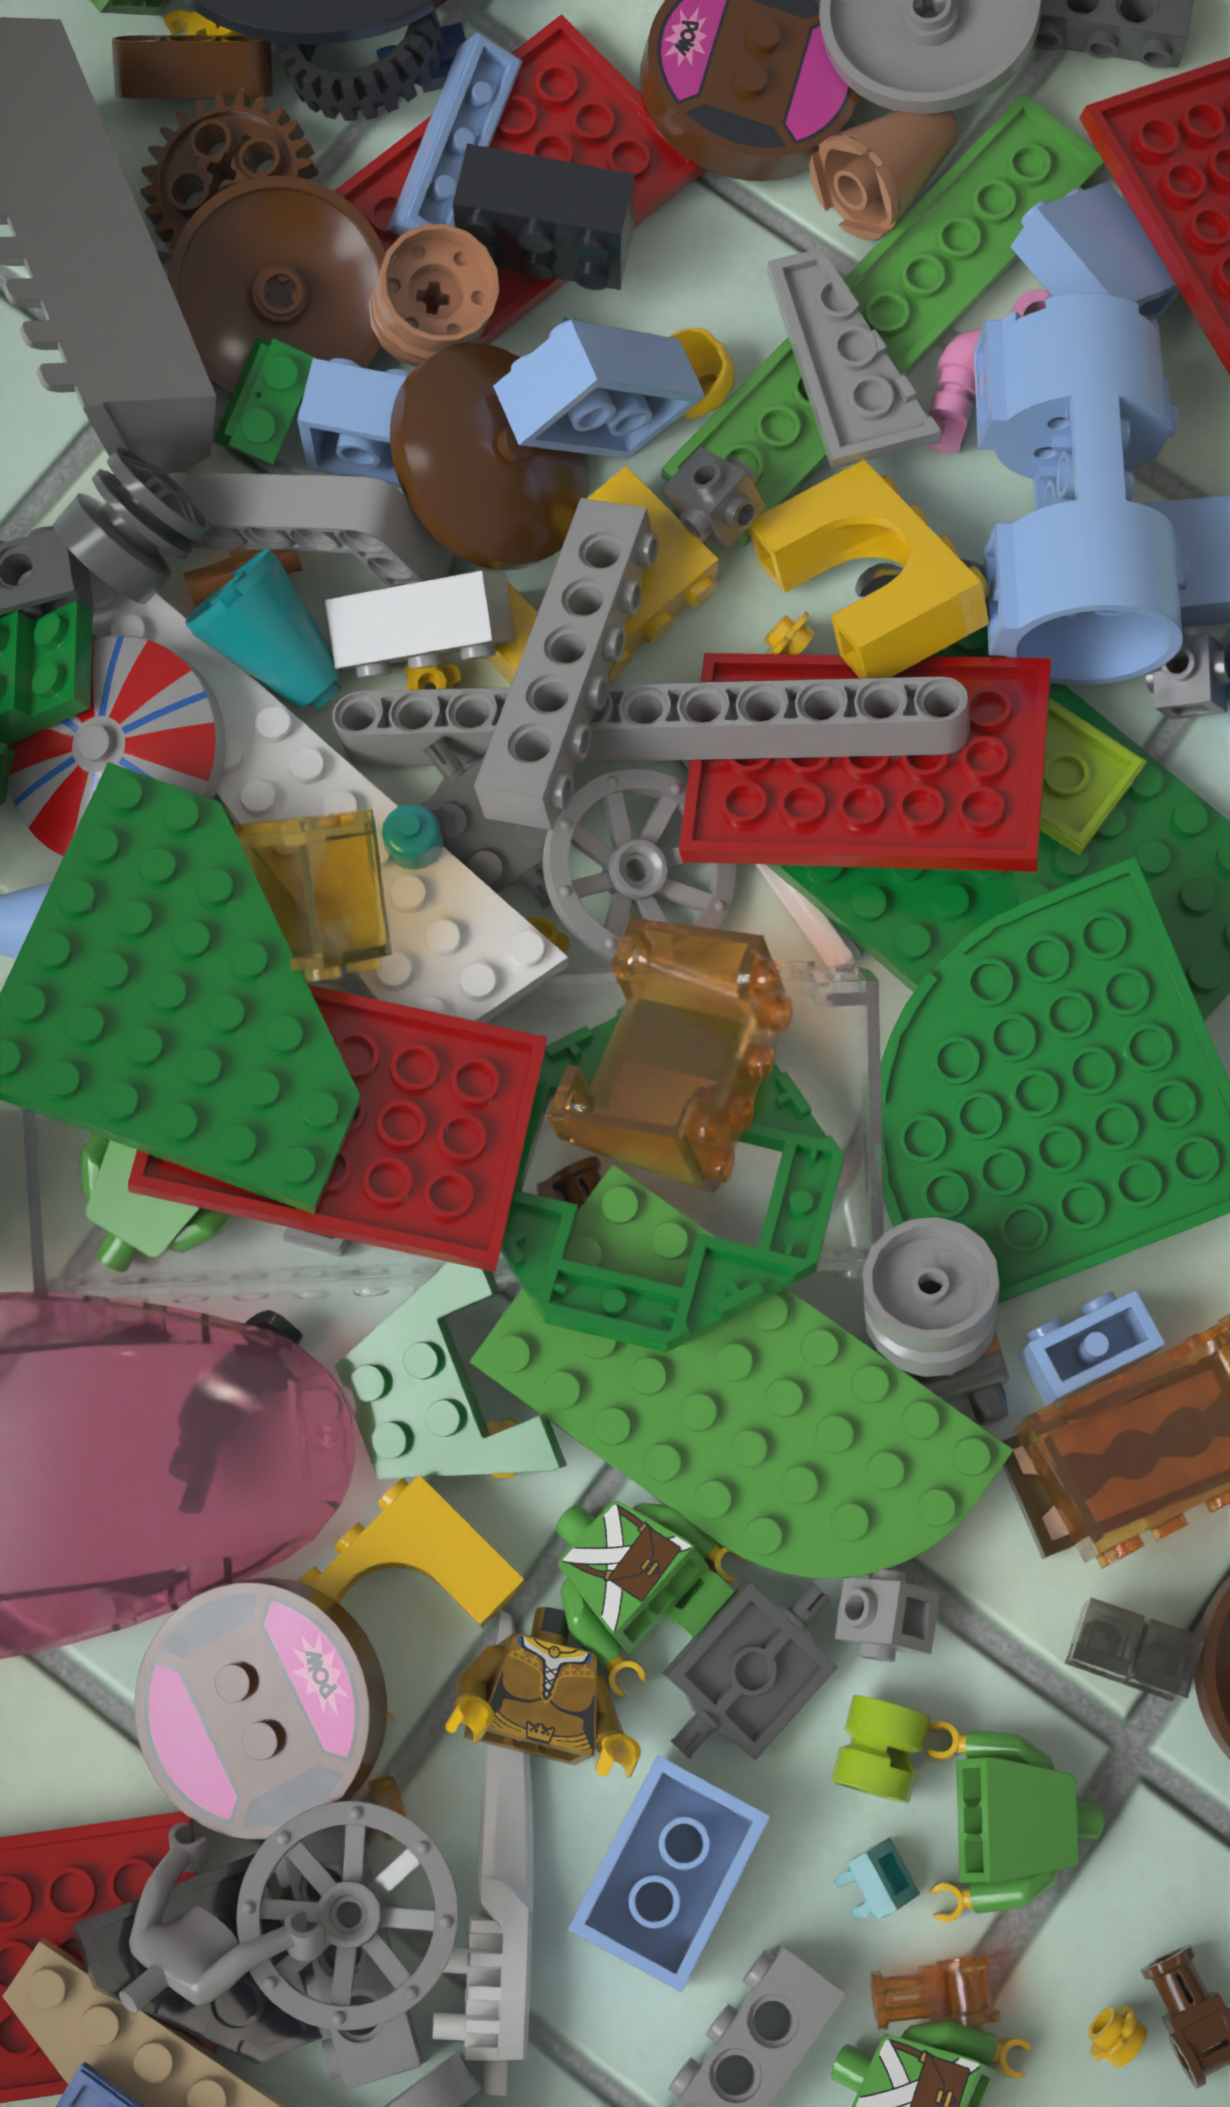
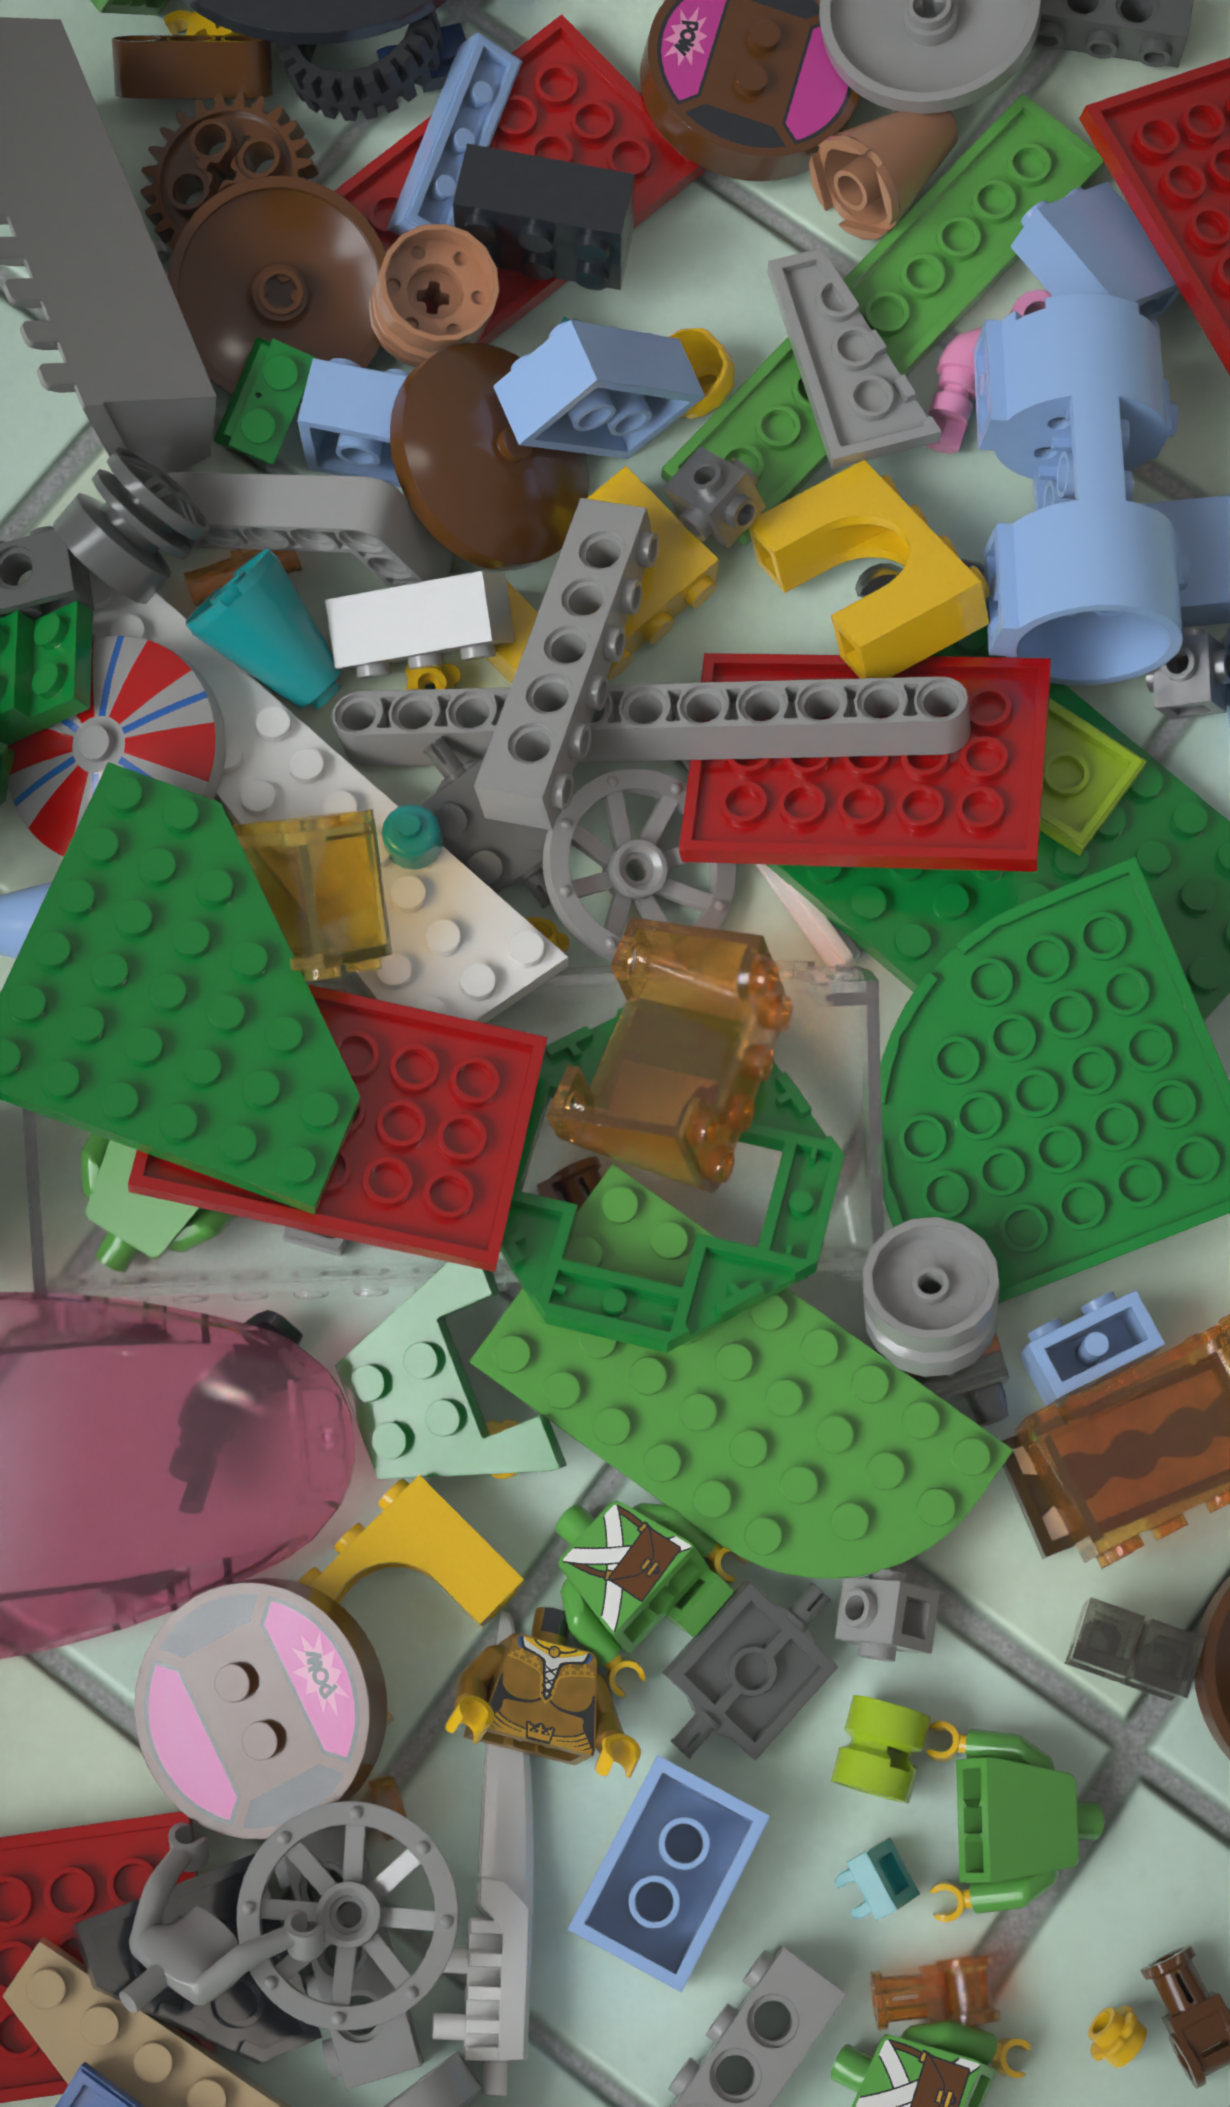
(789, 635): yellow plate -> none

